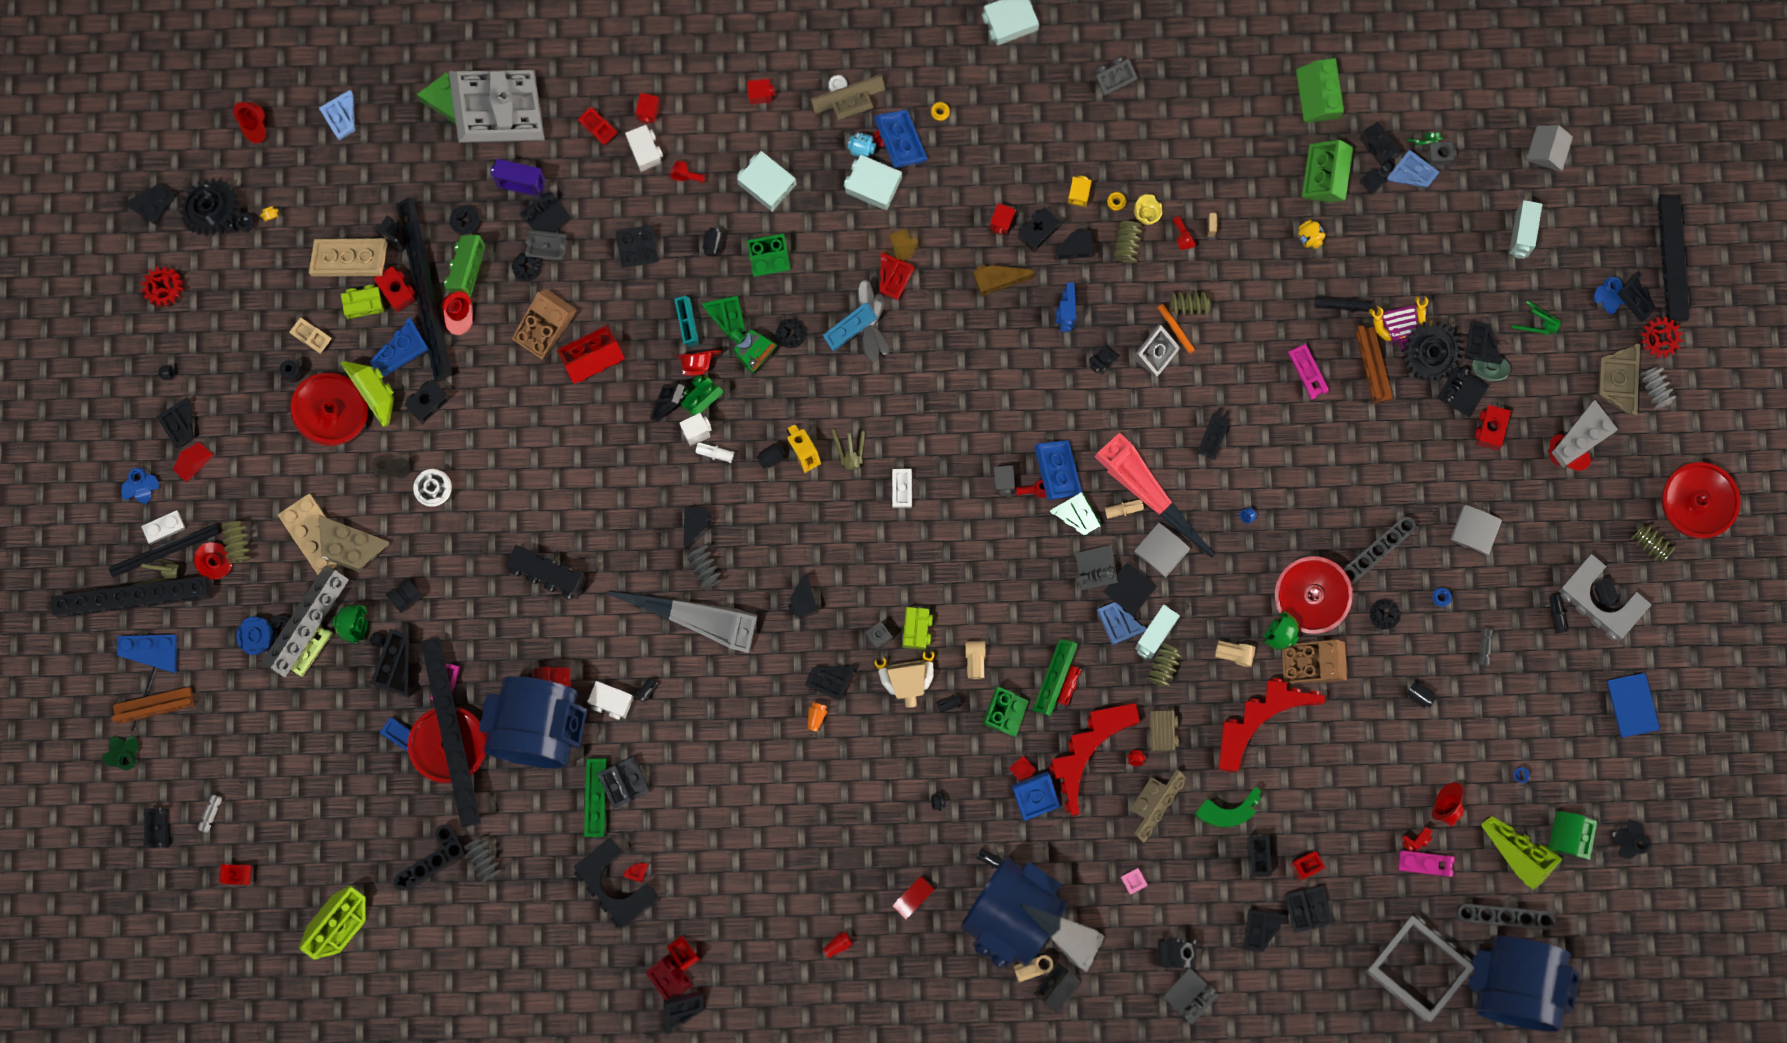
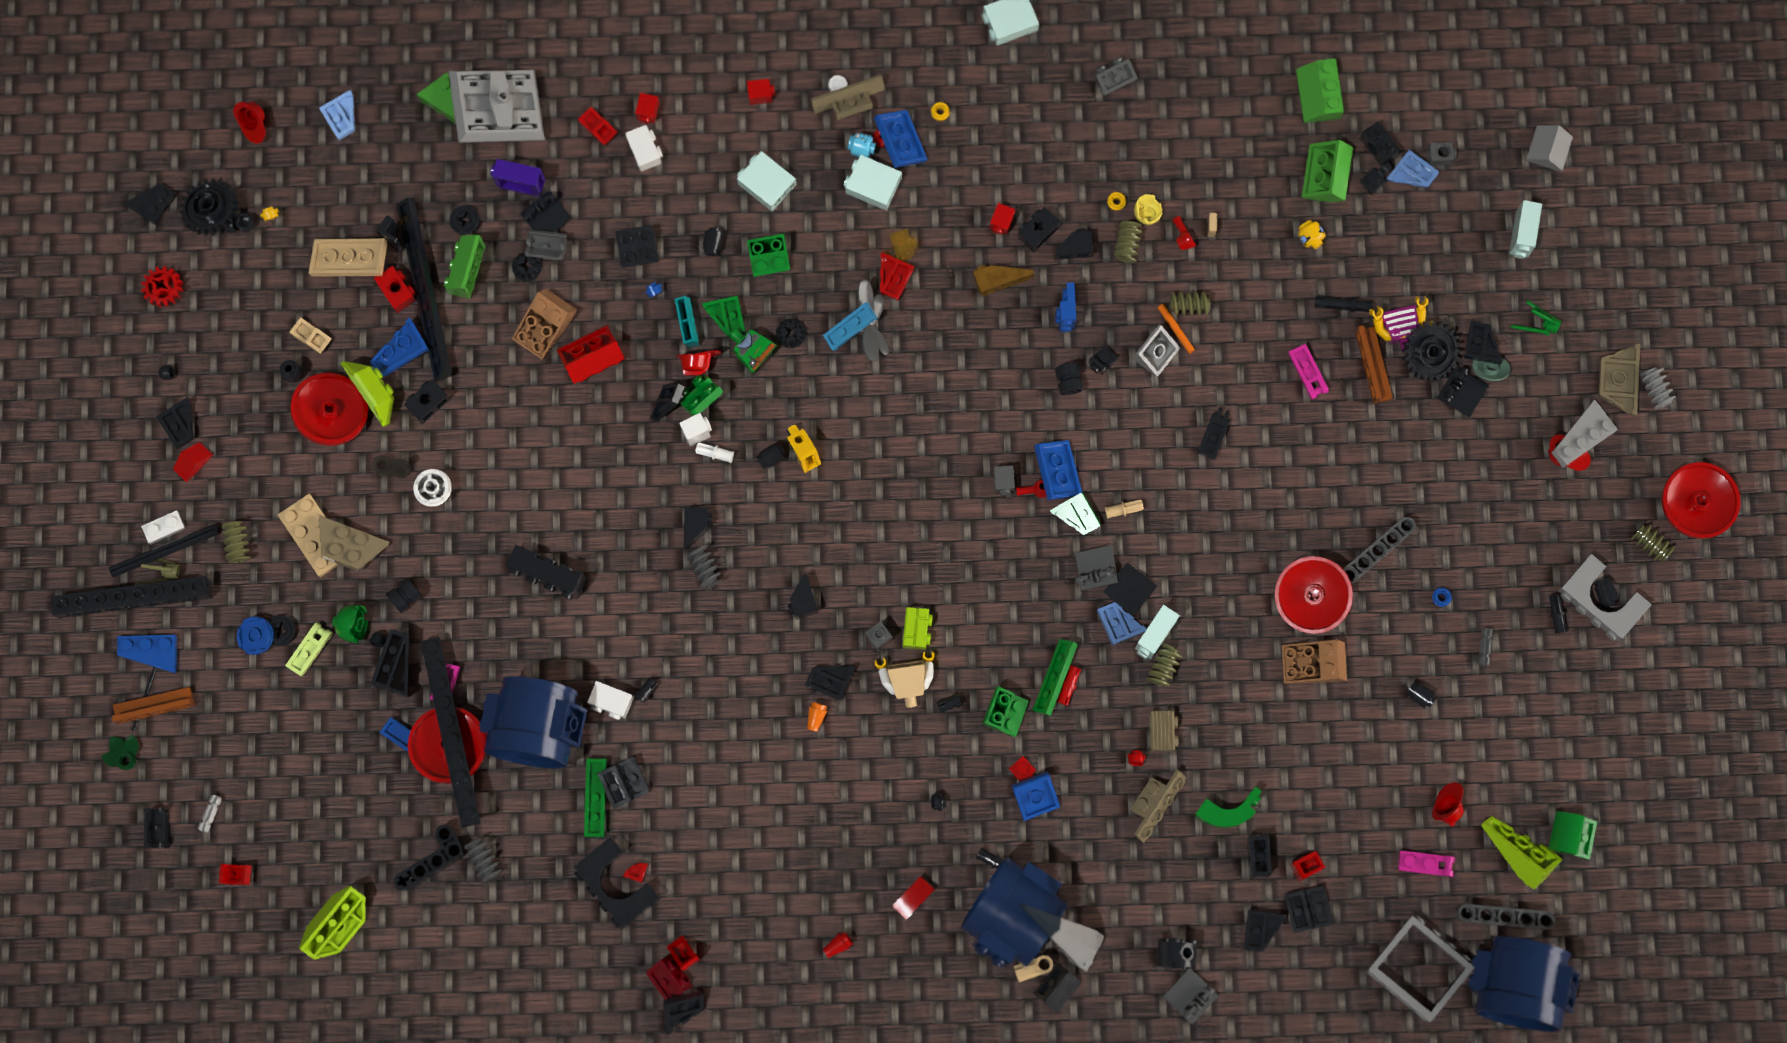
(140, 489): blue plate -> none
(215, 553): red dish -> none
(304, 621): dark grey brick -> none
(362, 302): lime brick -> none
(457, 312): red piece -> none
(557, 675): red brick -> none
(653, 289): none -> blue plate
(680, 173): red bar -> none
(721, 624): light grey plate -> none
(851, 460): olive plant -> none
(902, 488): white plate -> none
(975, 659): tan piece -> none
(1069, 380): none -> black wheel
(1070, 768): red arch -> none
(1079, 191): yellow brick -> none
(1129, 469): coral plate -> none
(1134, 881): bright pink plate -> none
(1162, 550): light grey slope -> none
(1240, 654): tan piece -> none
(1244, 515): blue hinge -> none
(1276, 699): red arch -> none
(1282, 632): green cylinder -> none
(1376, 616): black gear -> none
(1421, 840): red bracket -> none
(1429, 138): green plate -> none
(1476, 529): light grey slope -> none
(1499, 418): red brick -> none
(1517, 776): blue hinge -> none
(1608, 295): blue plate -> none
(1629, 838): black plate -> none
(1632, 705): blue tile -> none
(1636, 297): black wing -> none
(1654, 348): red gear -> none
(1673, 258): black beam -> none

